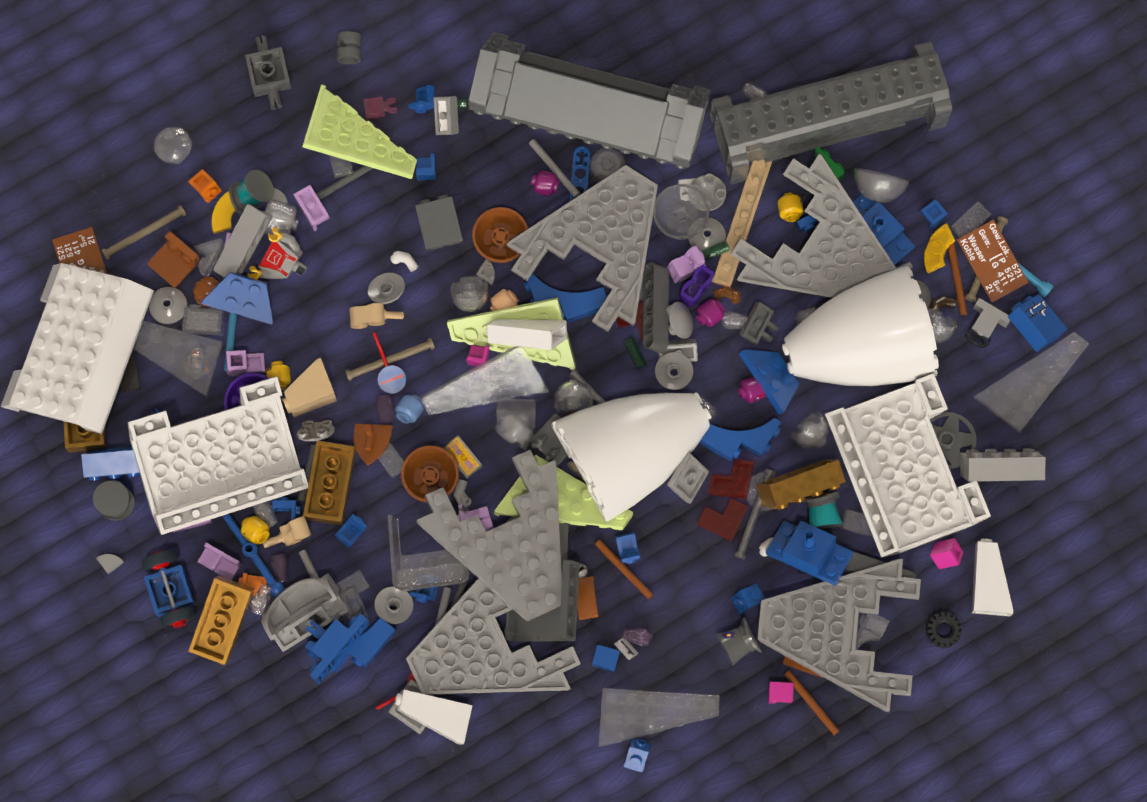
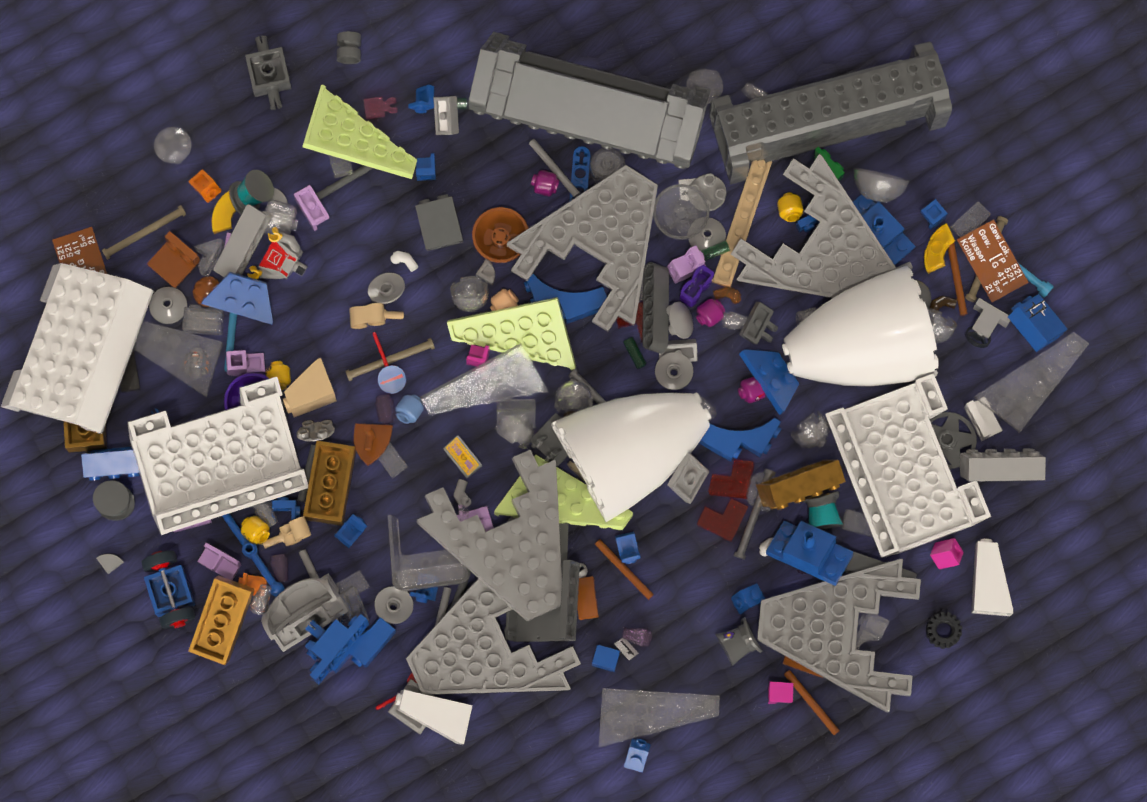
(423, 465): dark orange piece -> none
(527, 333): white slope -> none
(707, 79): none -> clear dish
(982, 419): none -> white panel

